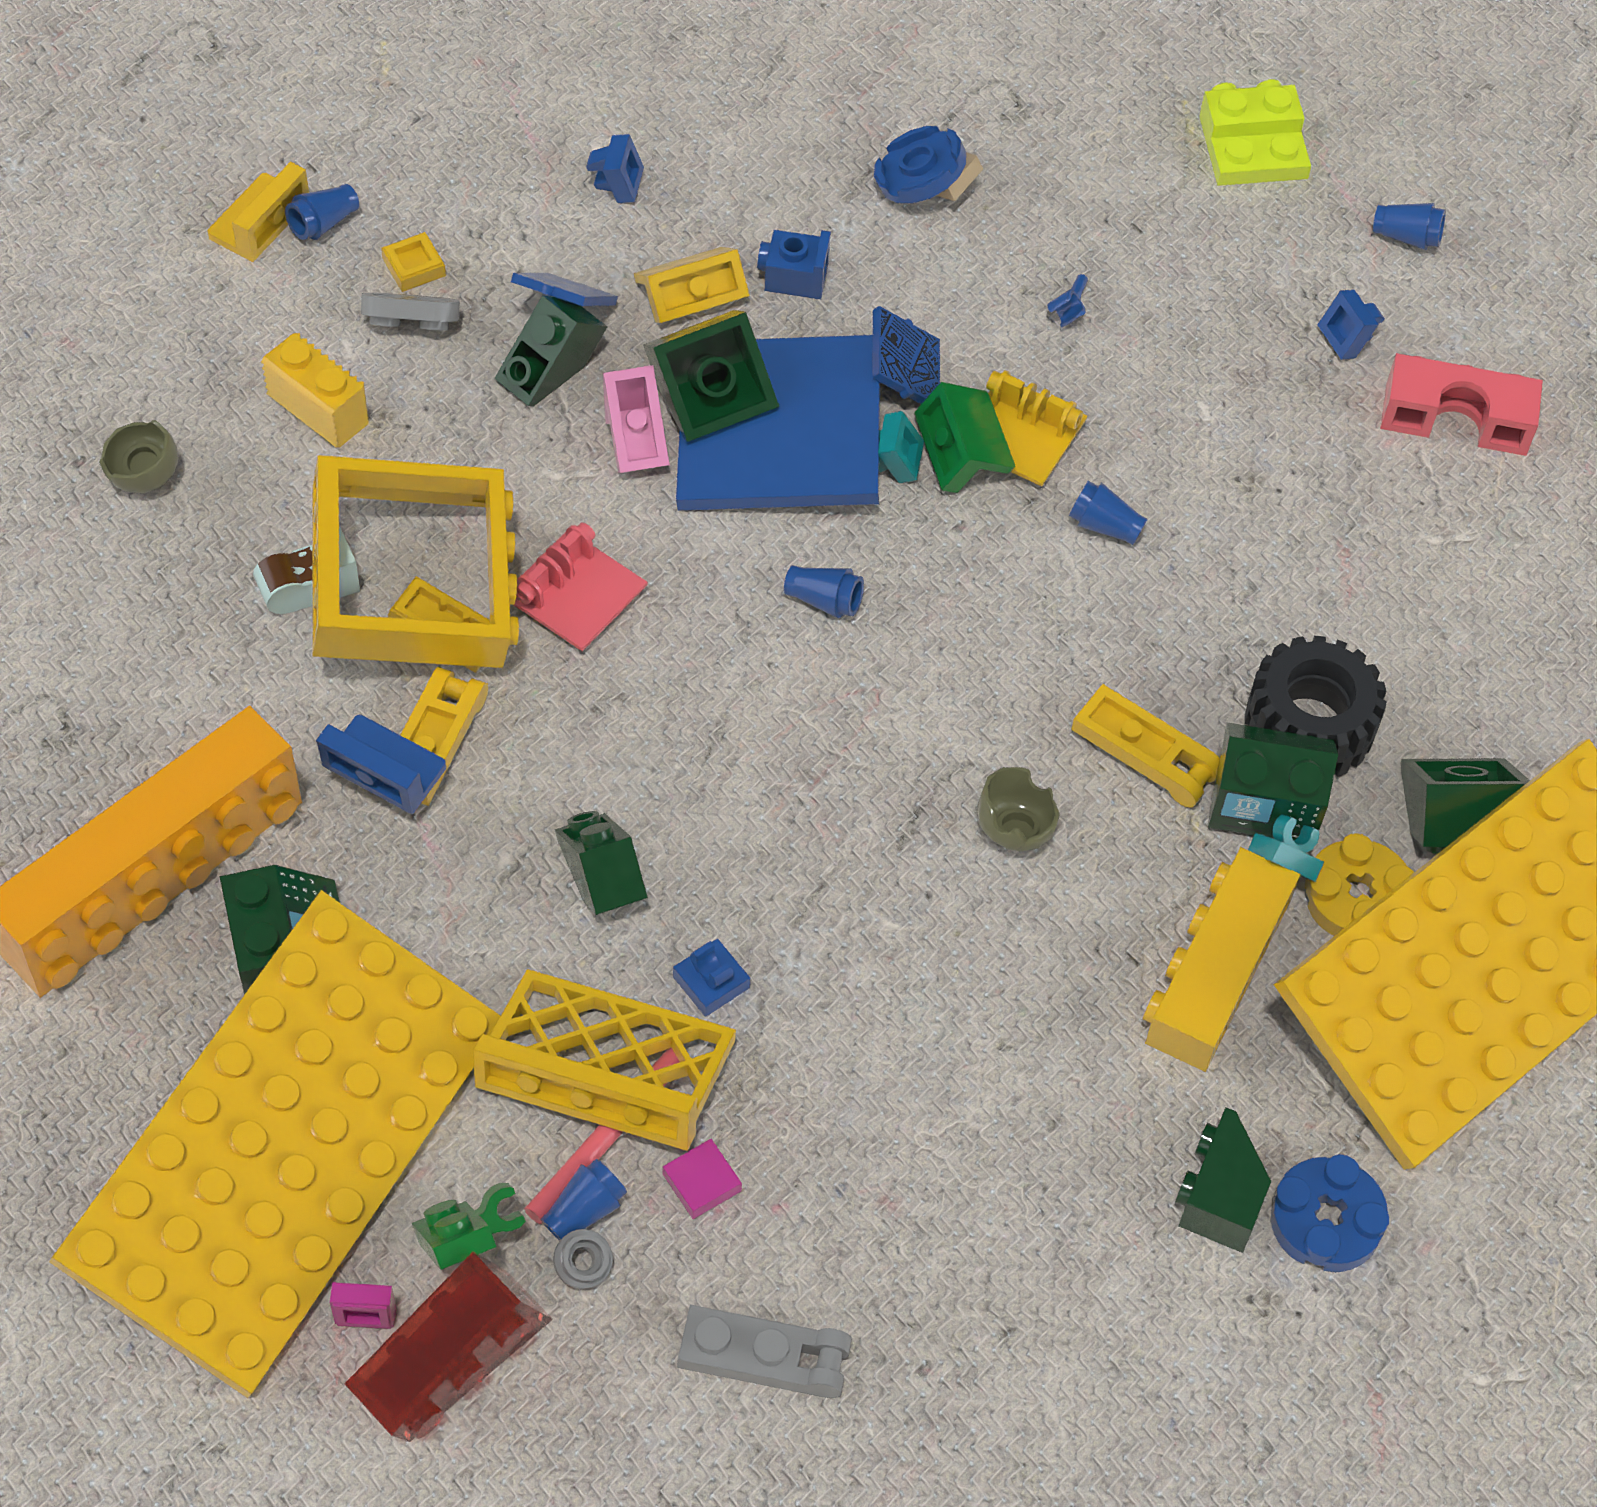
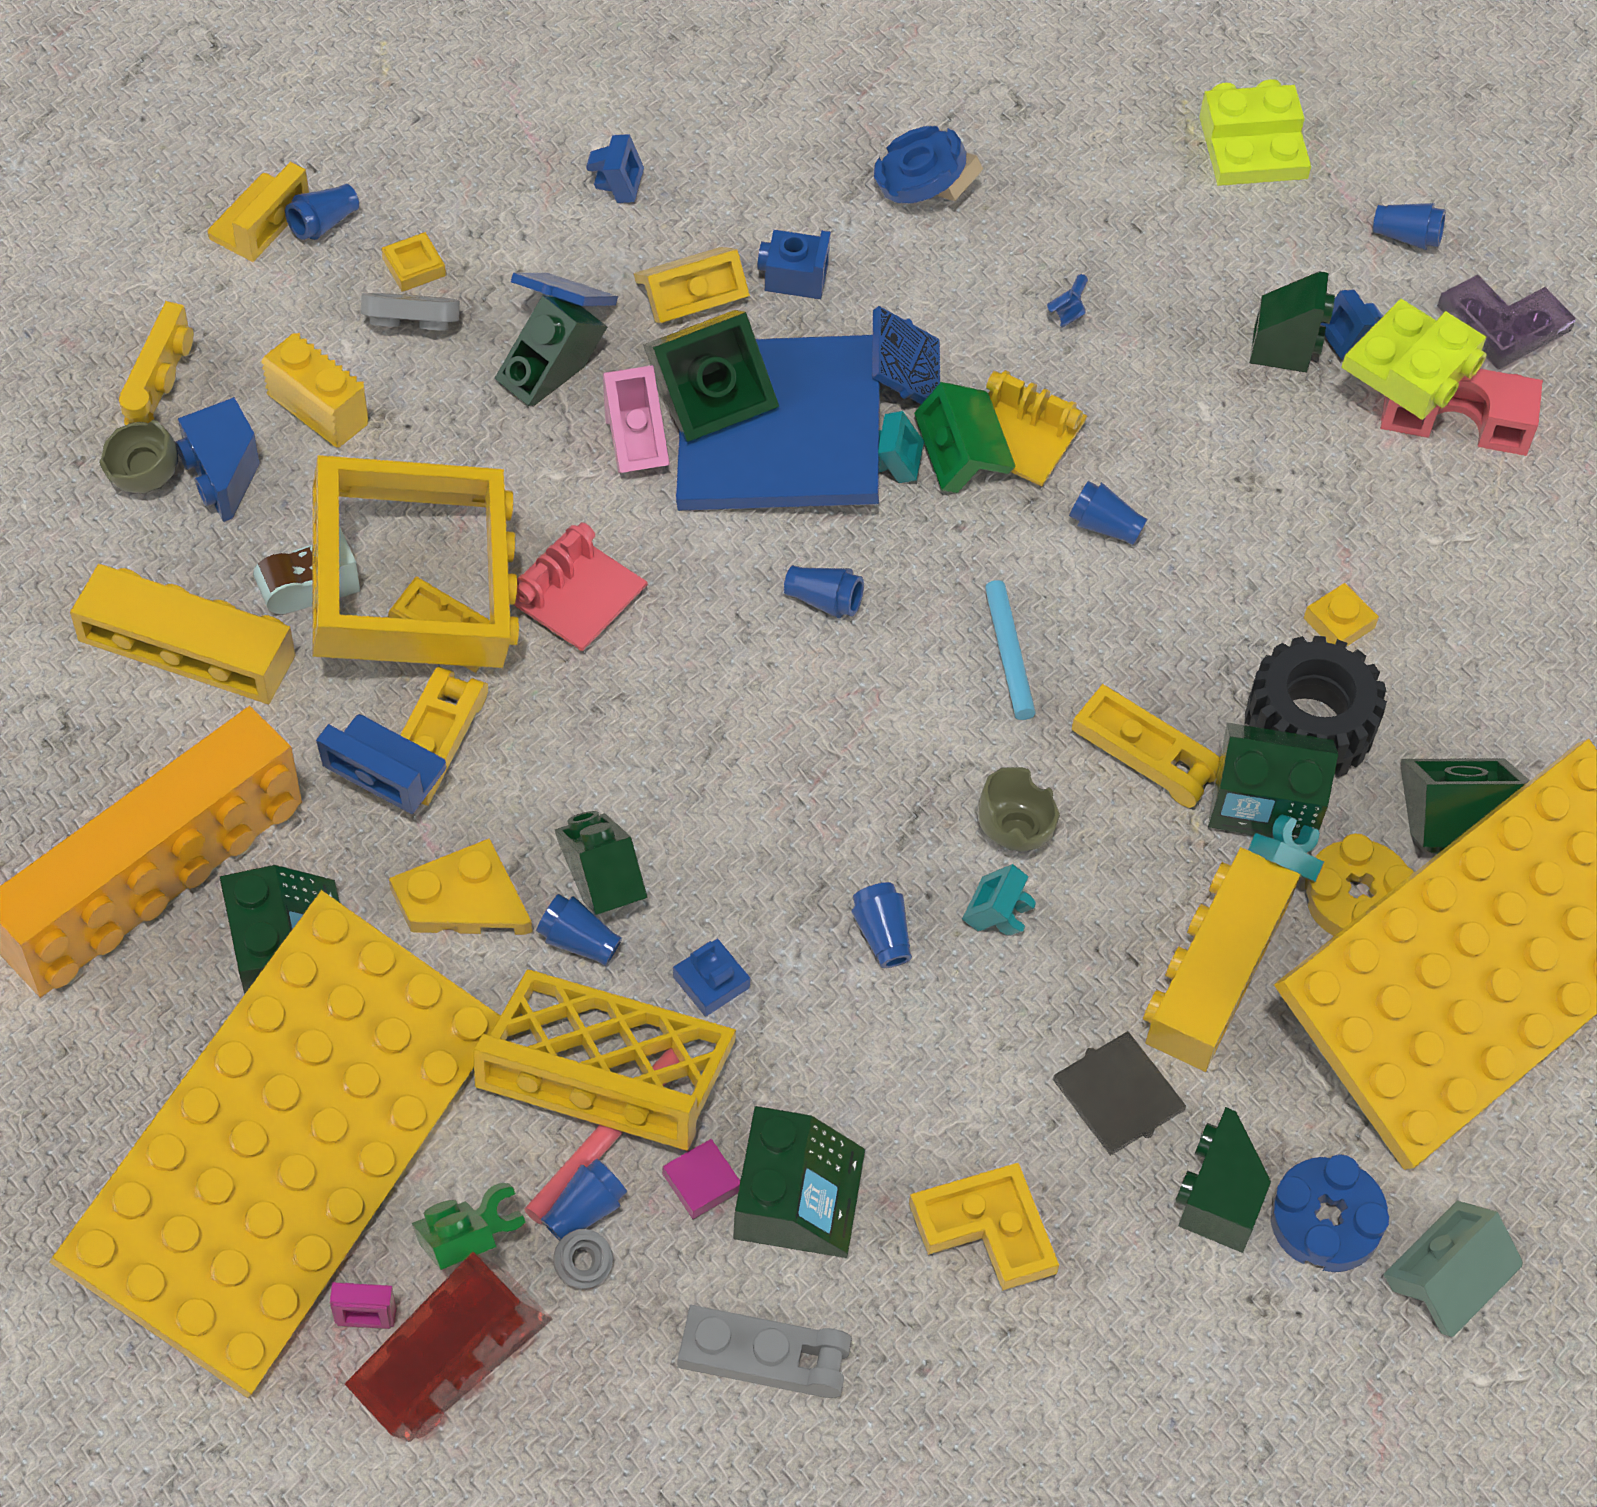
(156, 364): none -> yellow plate
(183, 633): none -> yellow brick
(222, 452): none -> blue slope
(460, 894): none -> yellow wing
(577, 930): none -> blue cone
(798, 1184): none -> dark green slope
(883, 922): none -> blue cone
(988, 1208): none -> yellow plate
(995, 900): none -> teal tile
(1010, 650): none -> medium azure bar
(1119, 1093): none -> clear smoke piece
(1290, 323): none -> dark green slope
(1341, 616): none -> yellow plate
(1416, 357): none -> neon yellow plate
(1457, 1265): none -> sand green panel
(1509, 329): none -> clear purple plate

